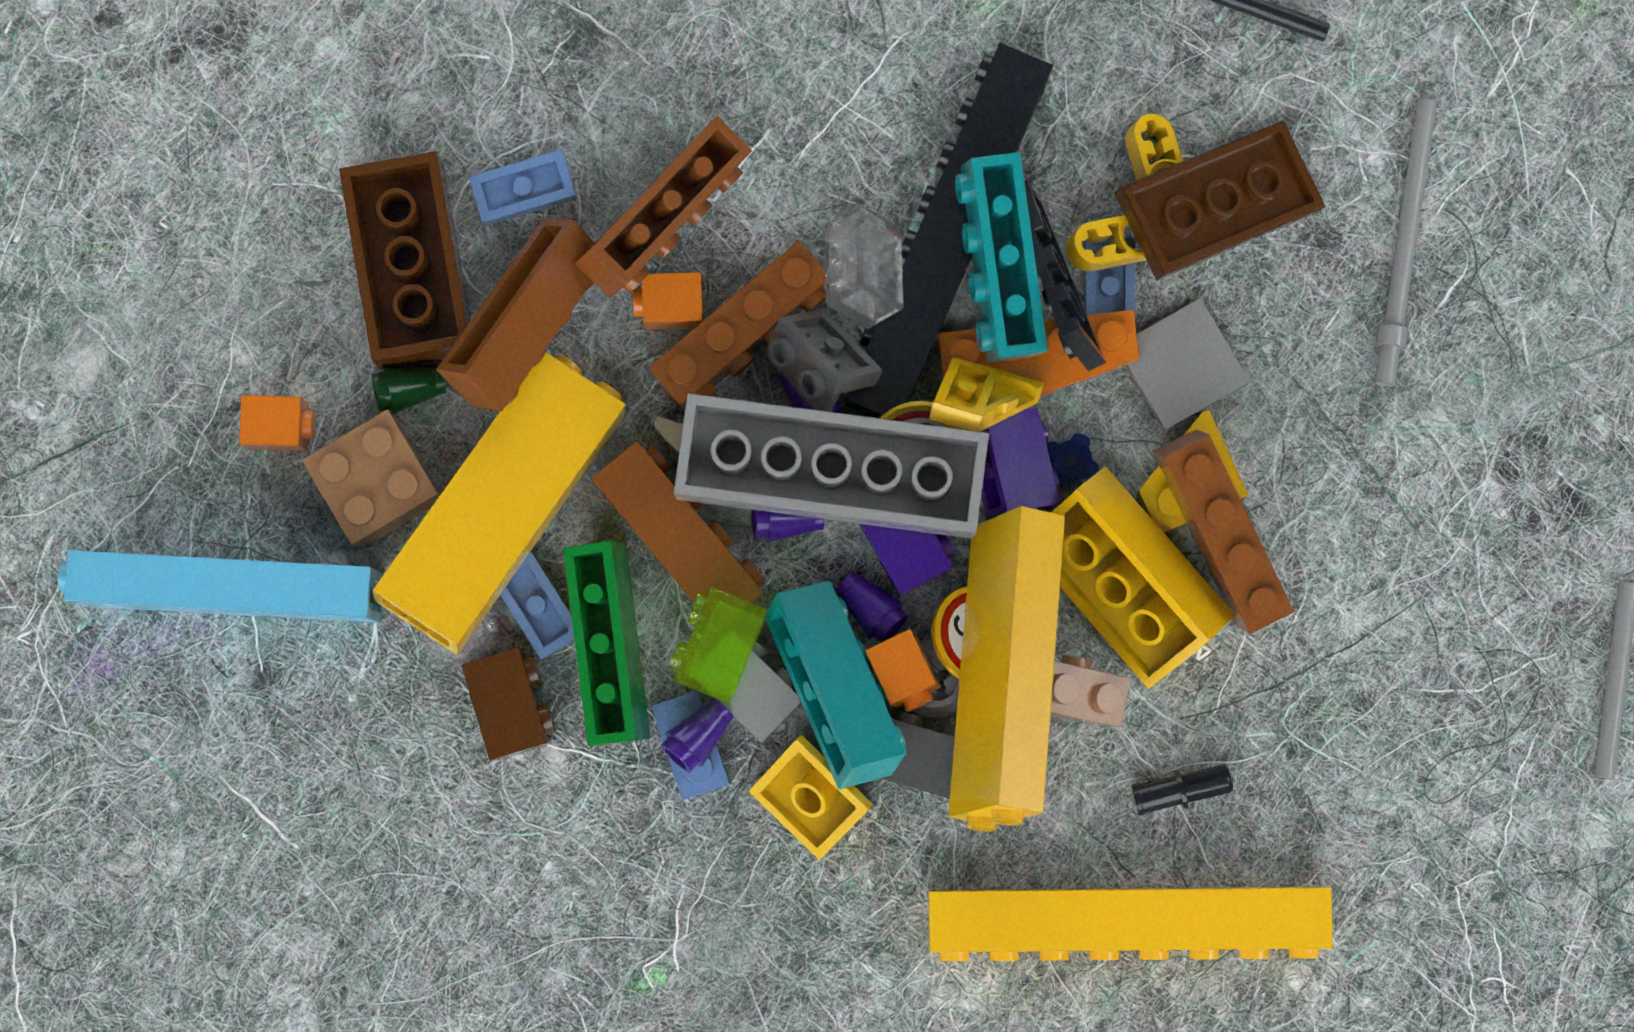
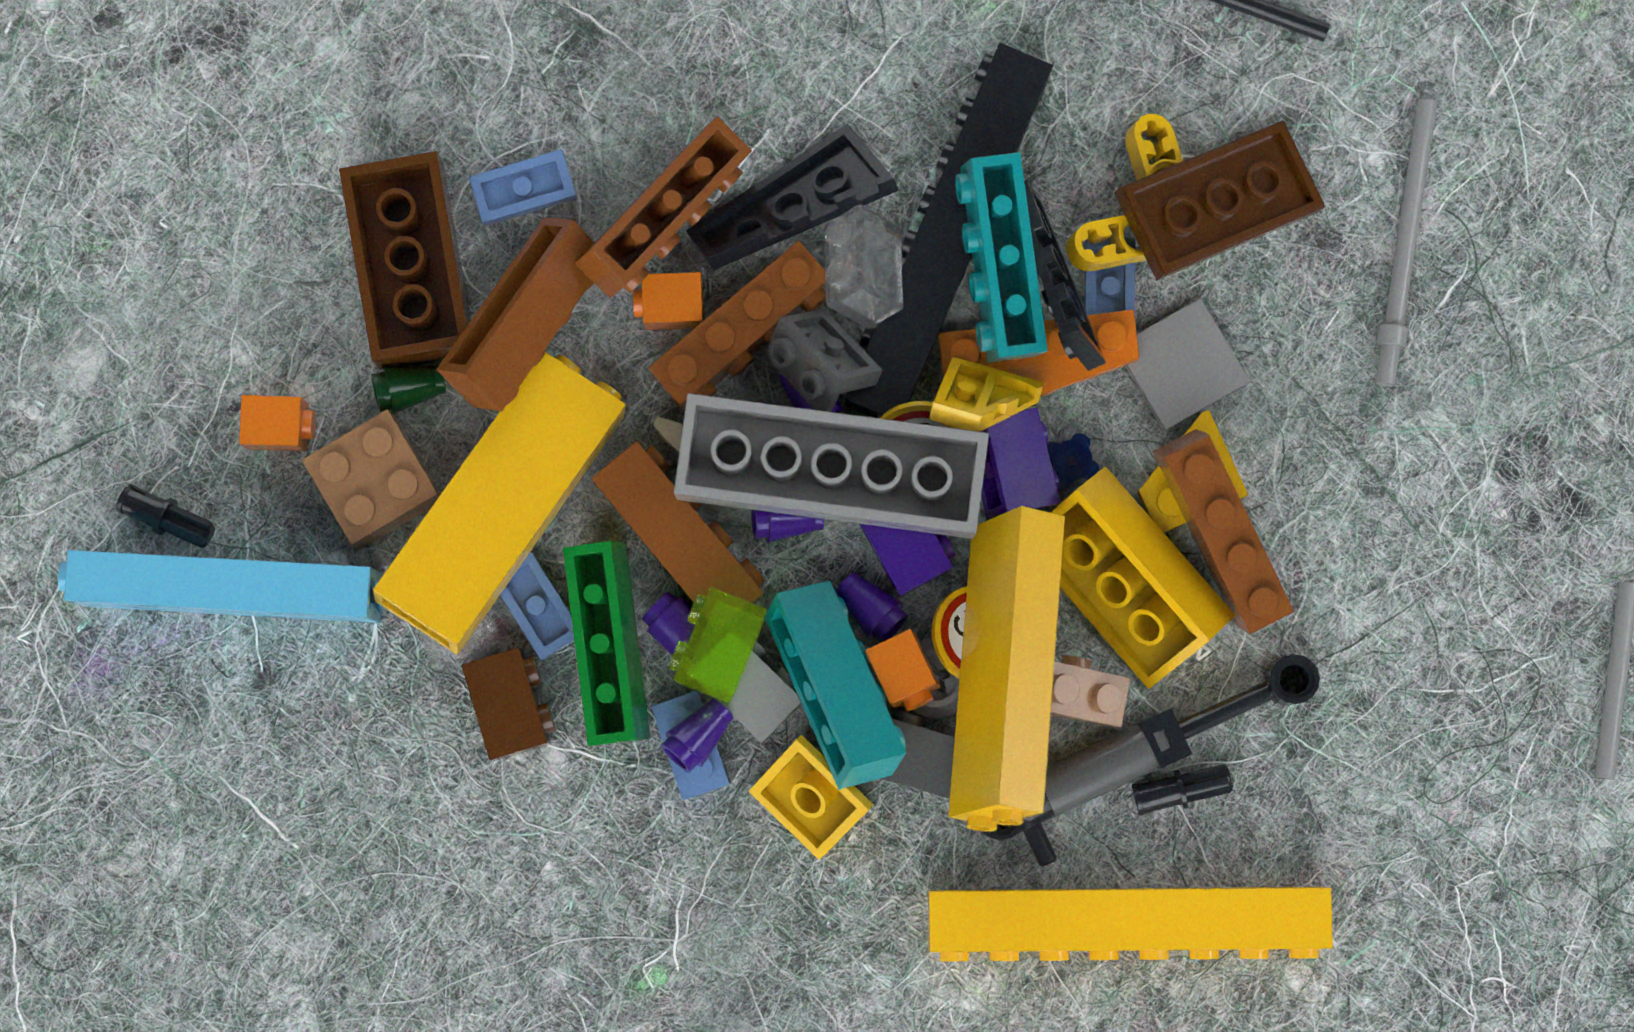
(165, 516): none -> black axle
(668, 621): none -> dark purple brick
(794, 199): none -> black wing
(1144, 749): none -> piece

